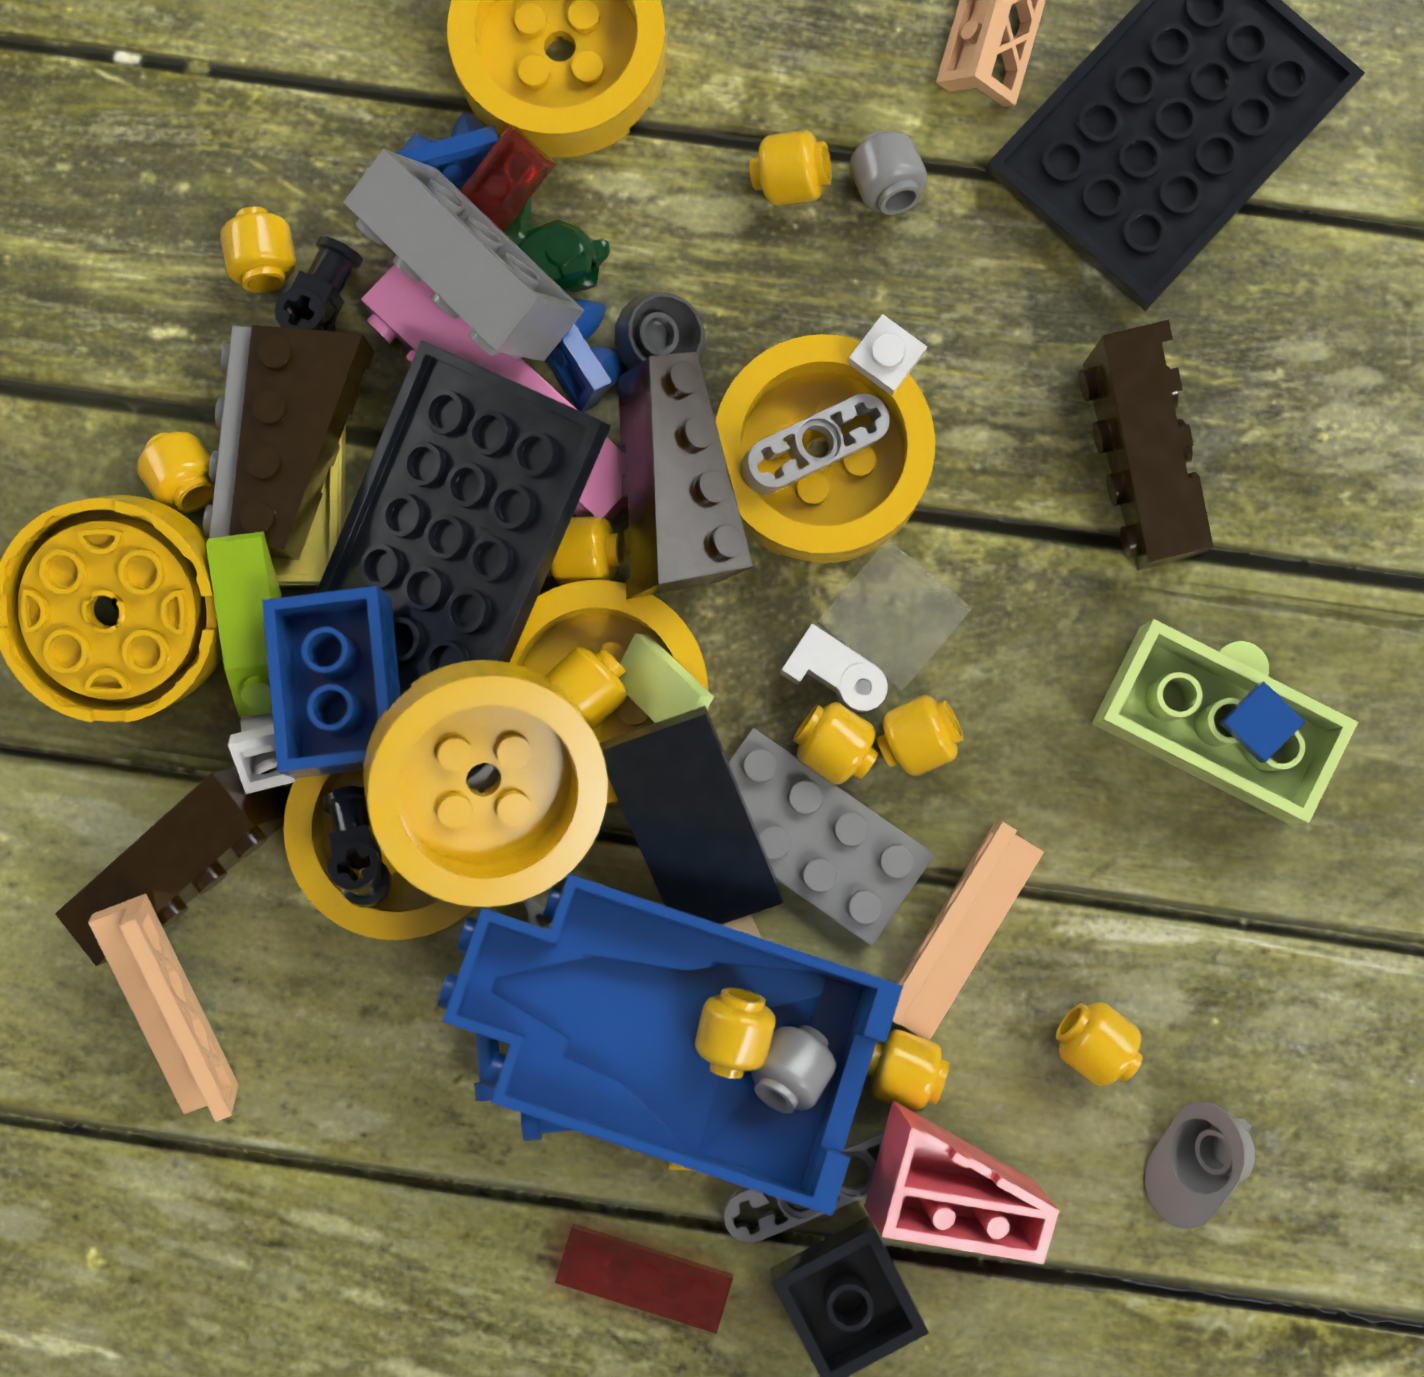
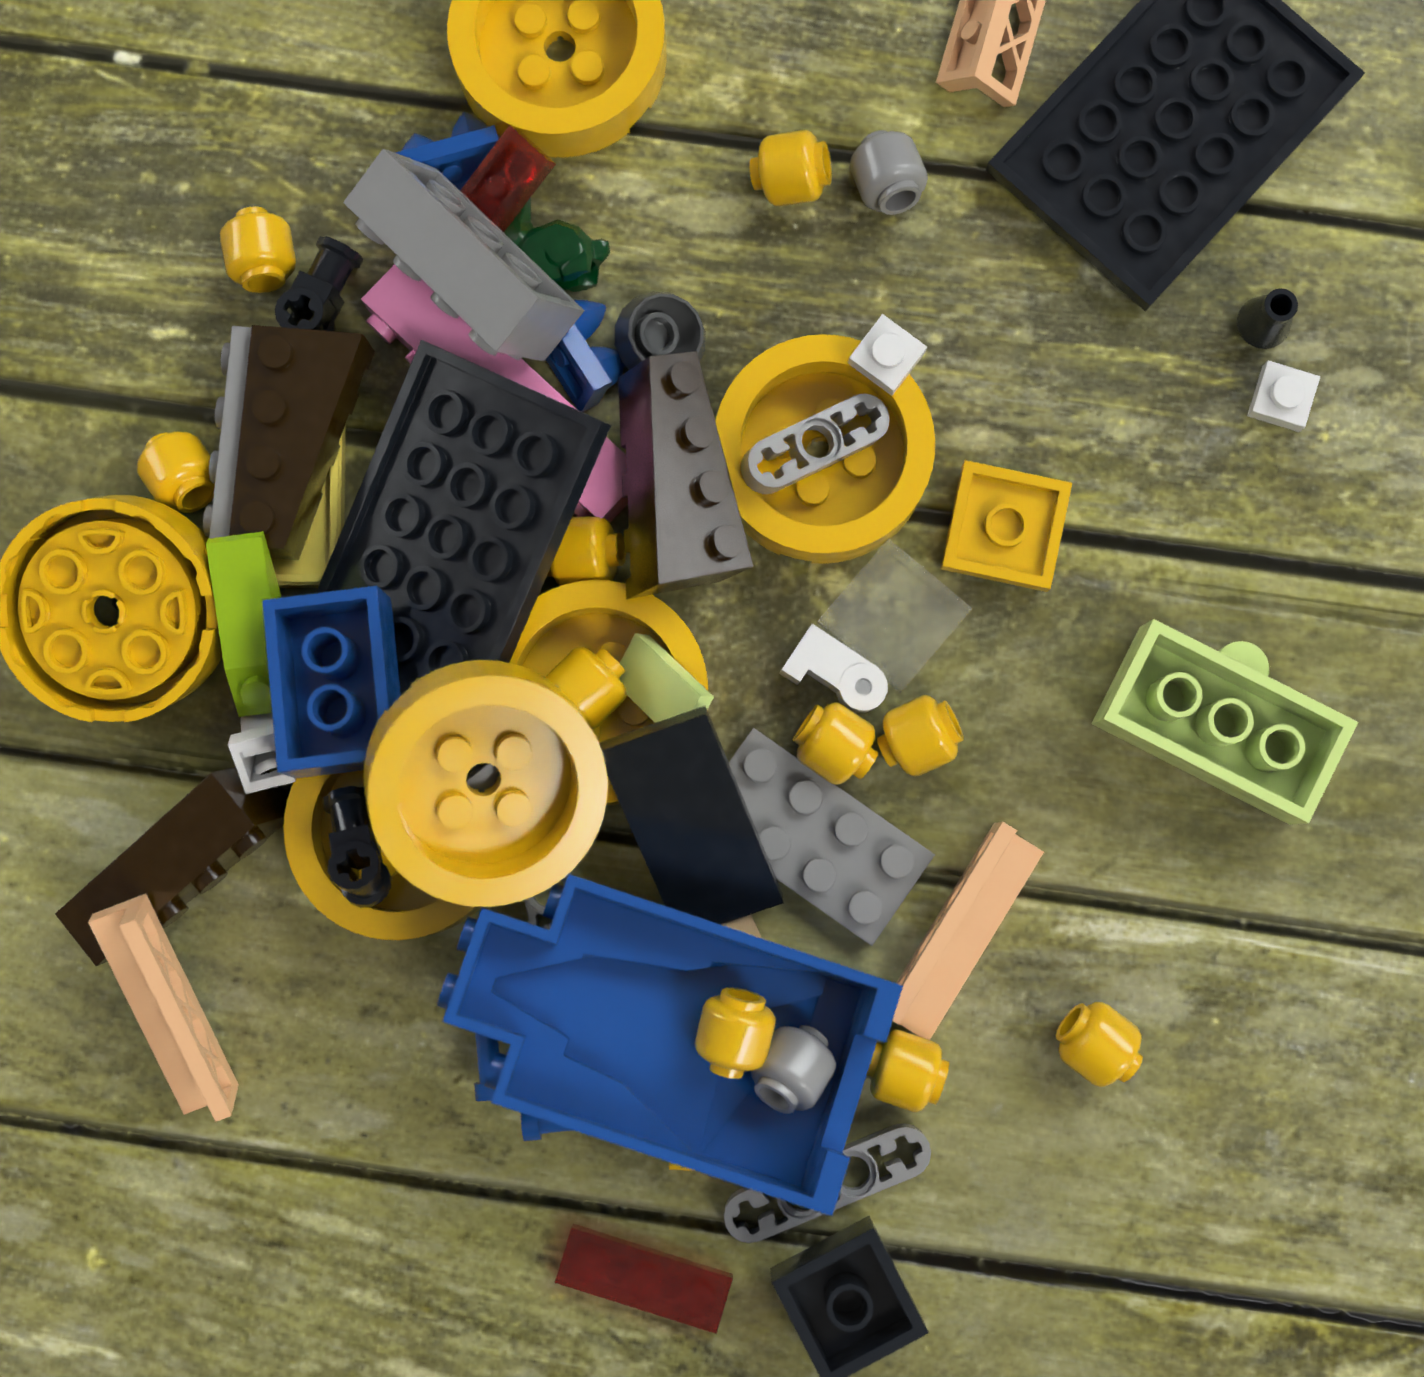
(954, 1195): coral wedge -> none
(1006, 526): none -> yellow plate
(1146, 446): dark brown wedge -> none
(1198, 1164): light grey piece -> none
(1262, 722): blue tile -> none
(1267, 318): none -> black cone
(1283, 396): none -> white plate

